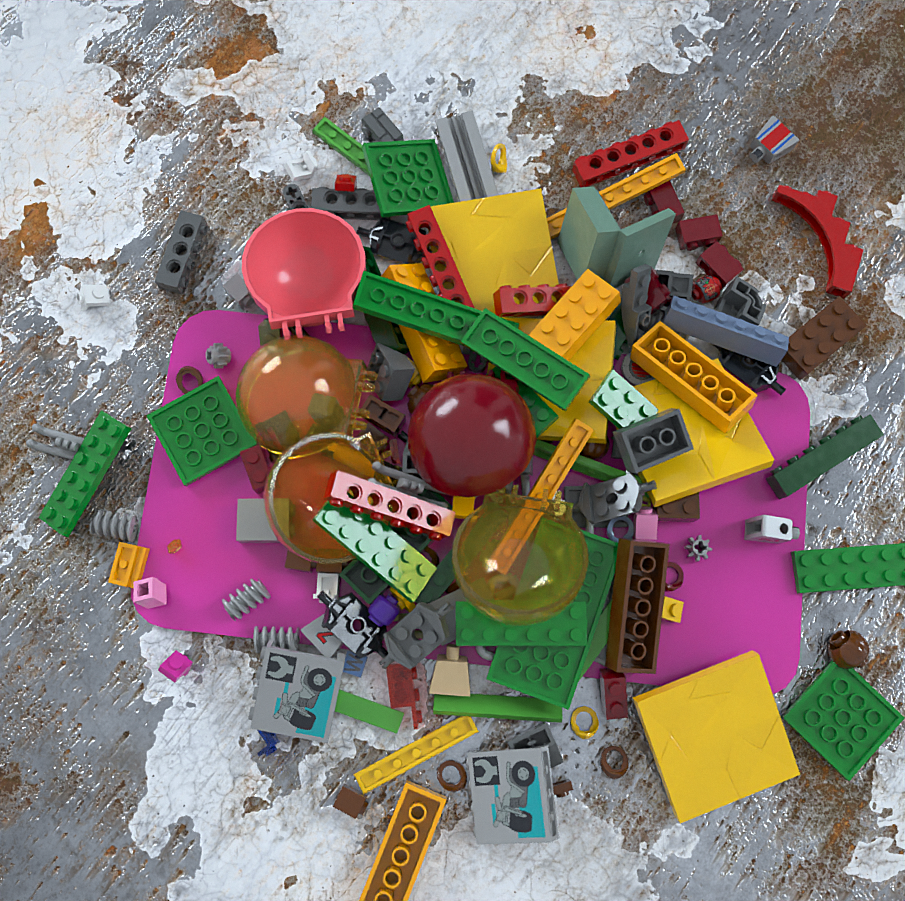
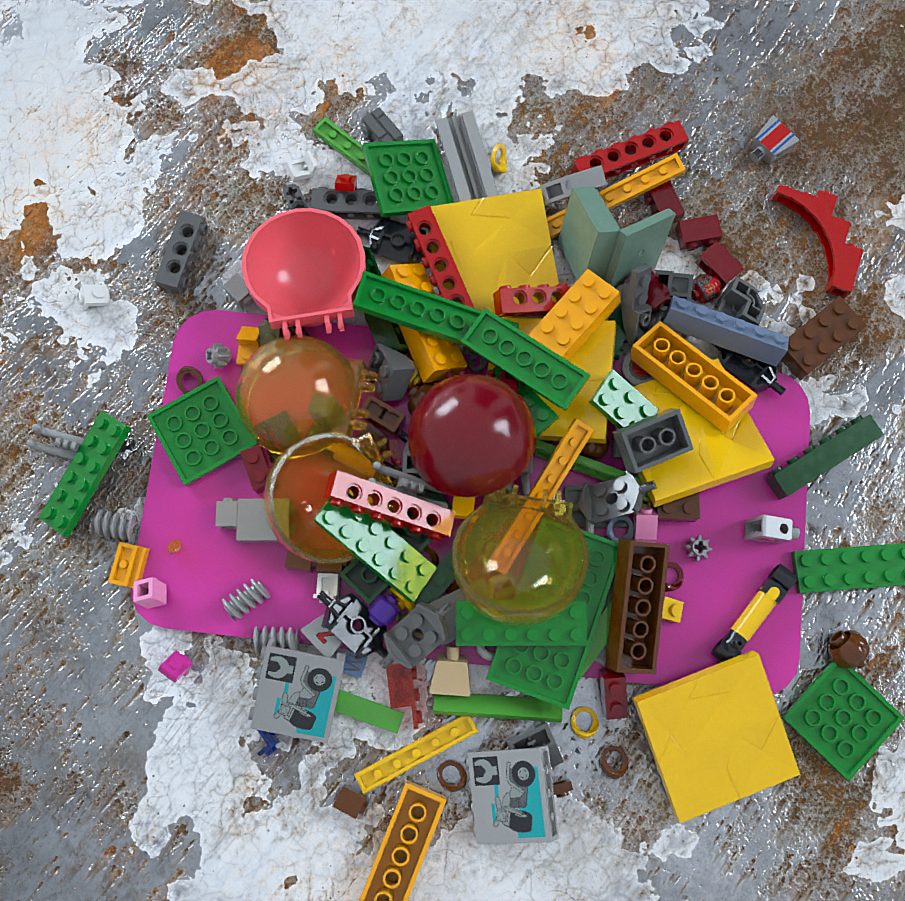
(226, 513): none -> light grey brick
(248, 343): none -> light orange slope
(561, 188): none -> light grey slope
(768, 595): none -> piece

